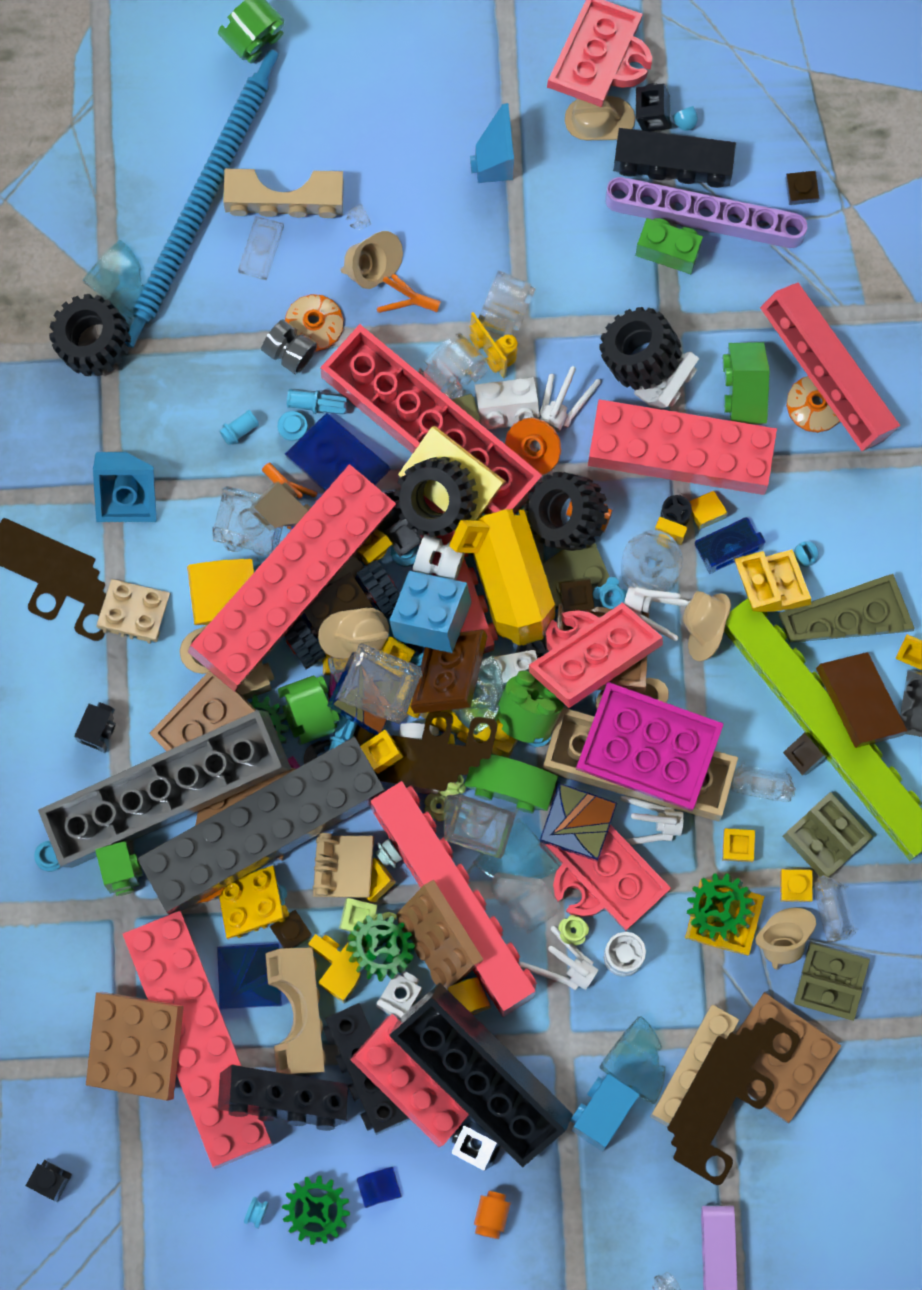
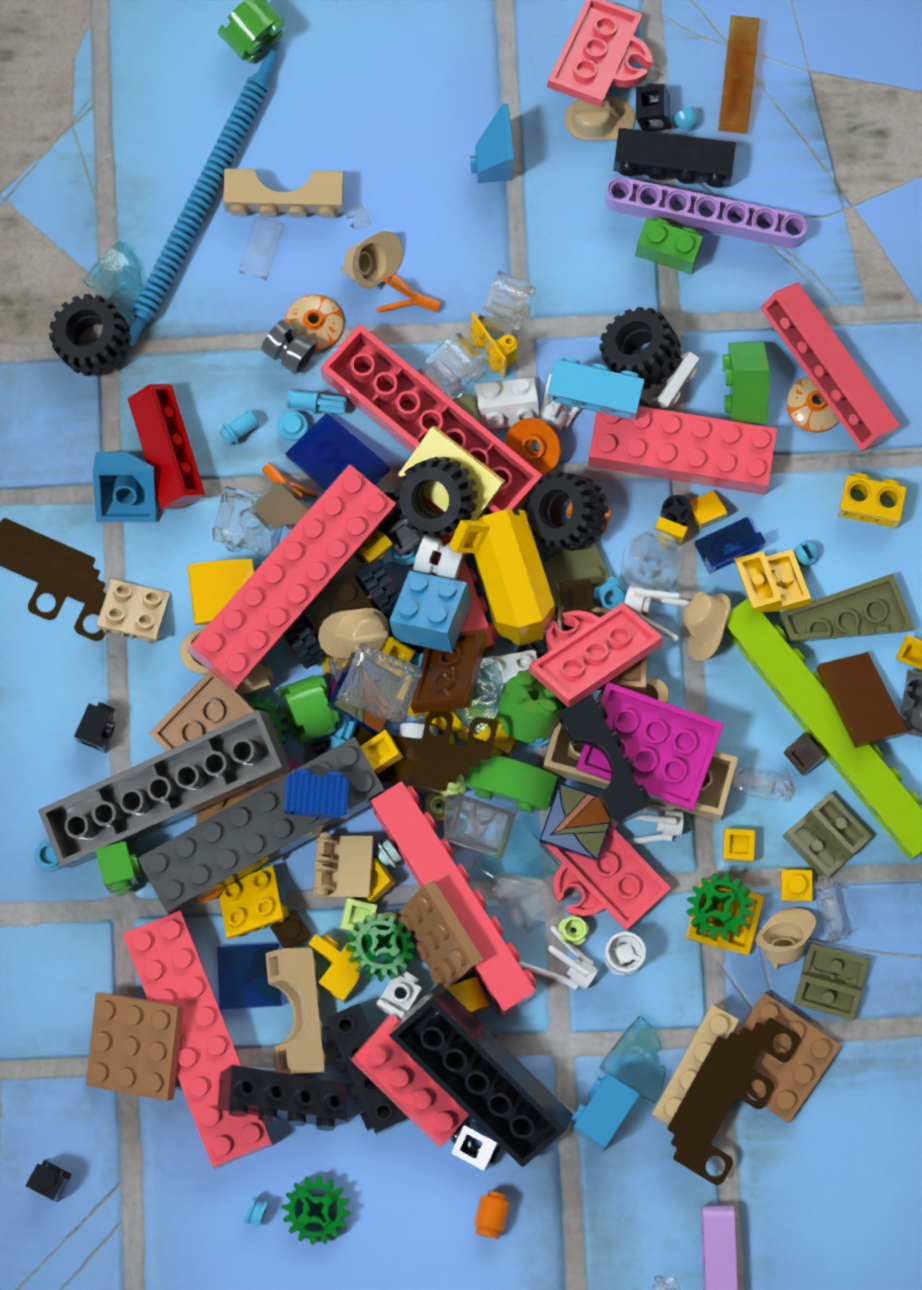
(166, 446): none -> red brick
(317, 795): none -> blue brick
(378, 1187): clear blue slope -> none
(586, 725): none -> black arch
(595, 388): none -> medium azure brick
(738, 74): none -> clear orange slope
(802, 187): dark brown plate -> none
(871, 508): none -> yellow brick

